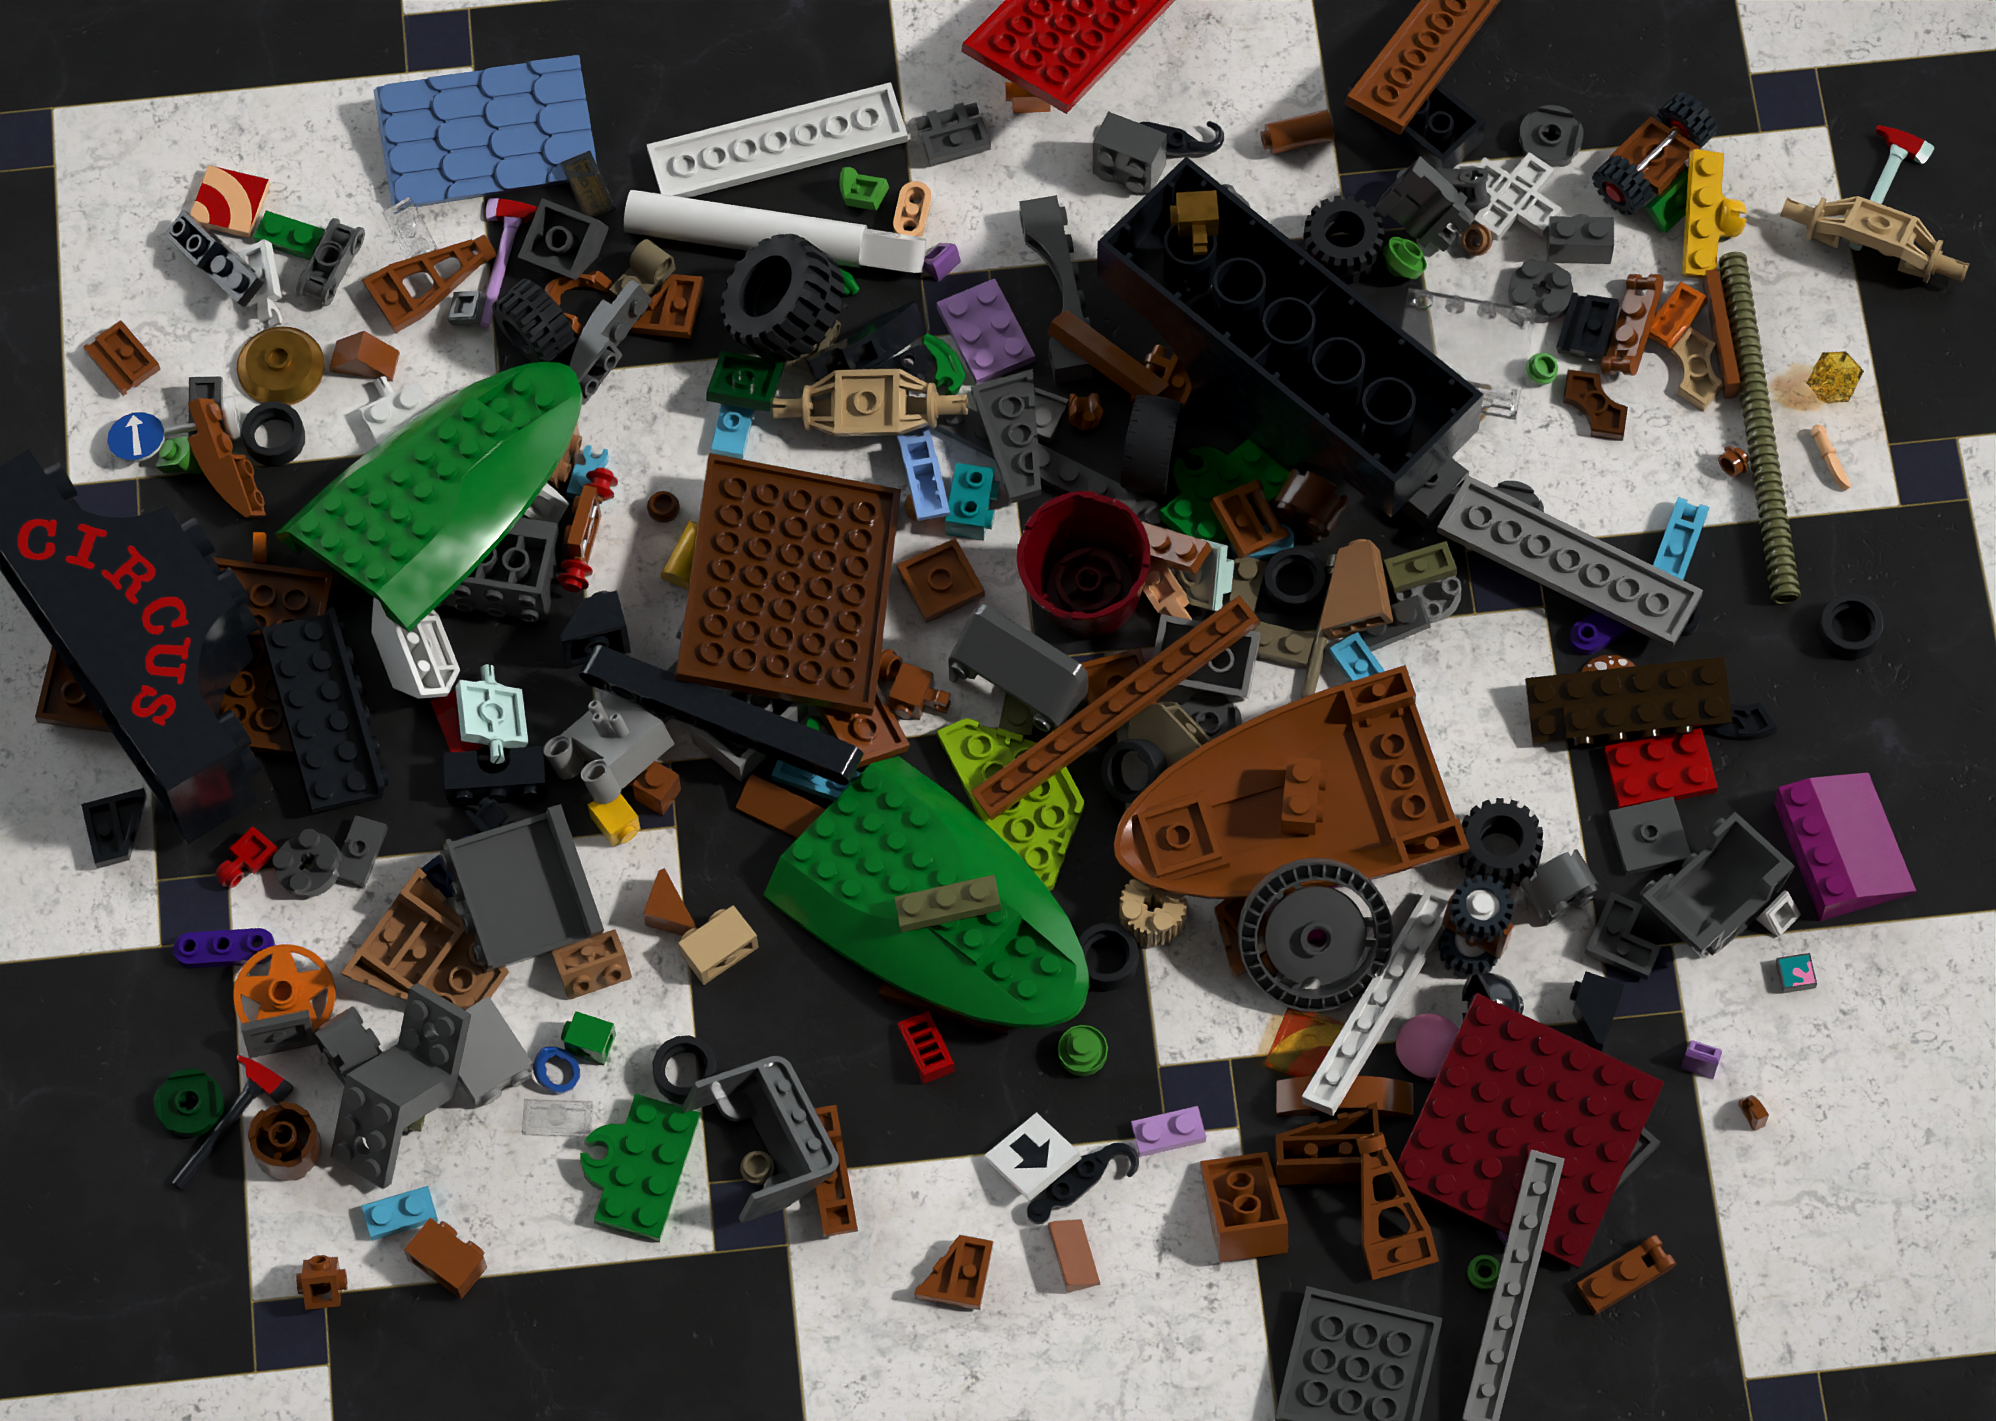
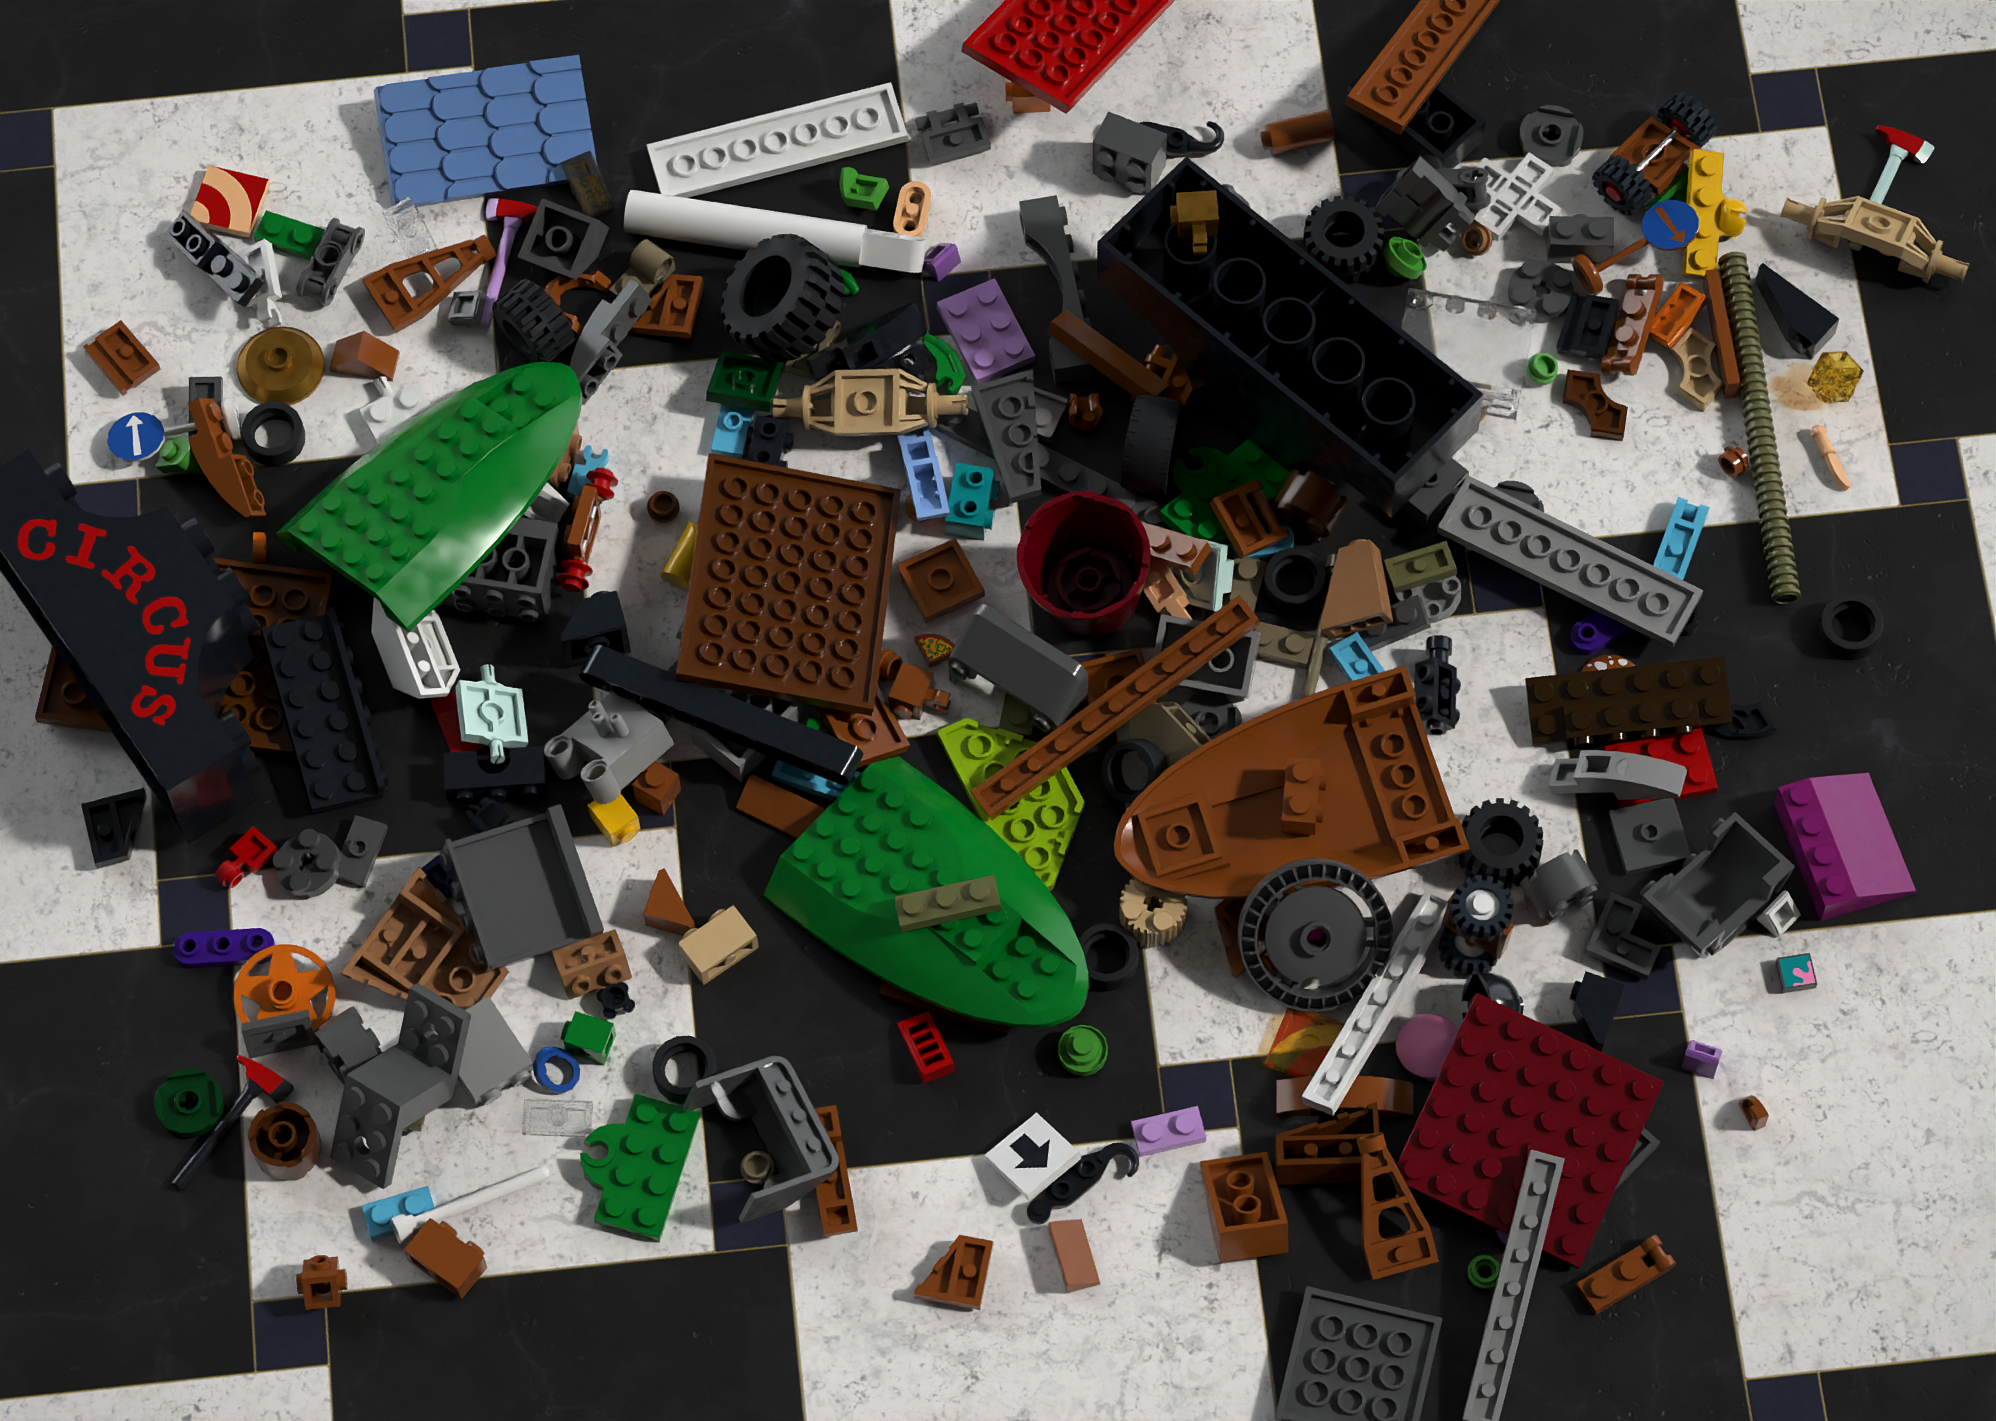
(407, 1226): none -> white piece
(613, 991): none -> black plate
(769, 441): none -> black brick
(934, 648): none -> tile
(1437, 687): none -> black brick
(1618, 772): none -> light grey slope
(1665, 226): none -> piece
(1800, 318): none -> black slope

